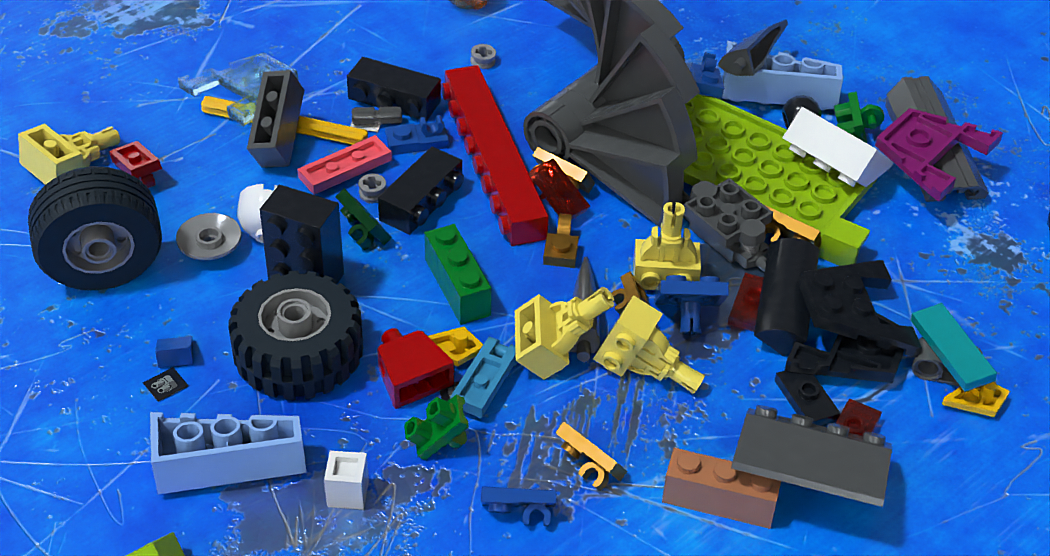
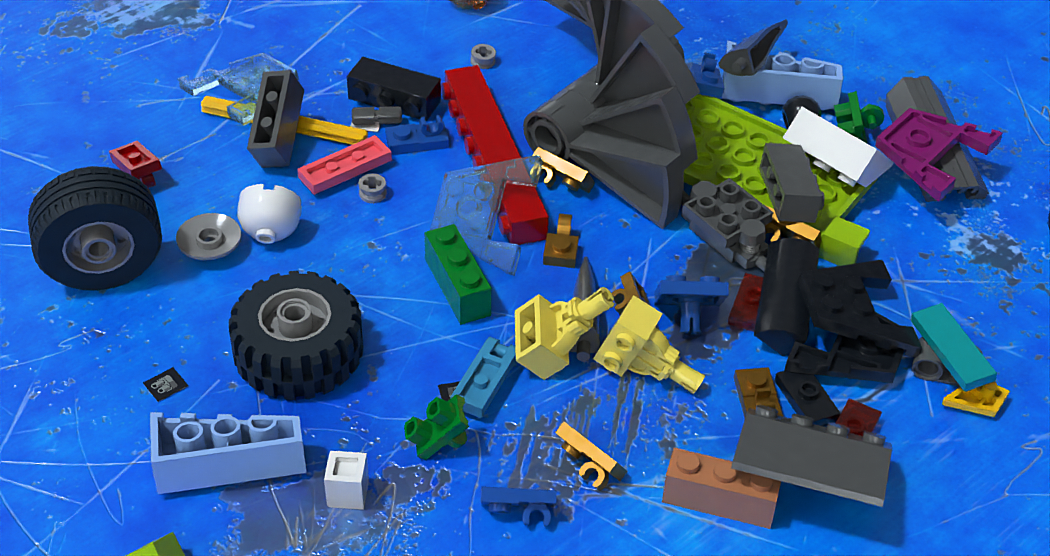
(51, 154): light yellow brick -> none
(174, 352): blue slope -> none
(301, 234): black brick -> none
(369, 226): dark green plate -> none
(412, 366): red torso -> none
(420, 190): black brick -> none
(458, 344): yellow piece -> none
(472, 203): none -> clear light blue wing
(558, 189): clear red plate -> none
(668, 253): light yellow brick -> none
(756, 388): none -> pearl gold plate
(791, 183): none -> dark grey brick

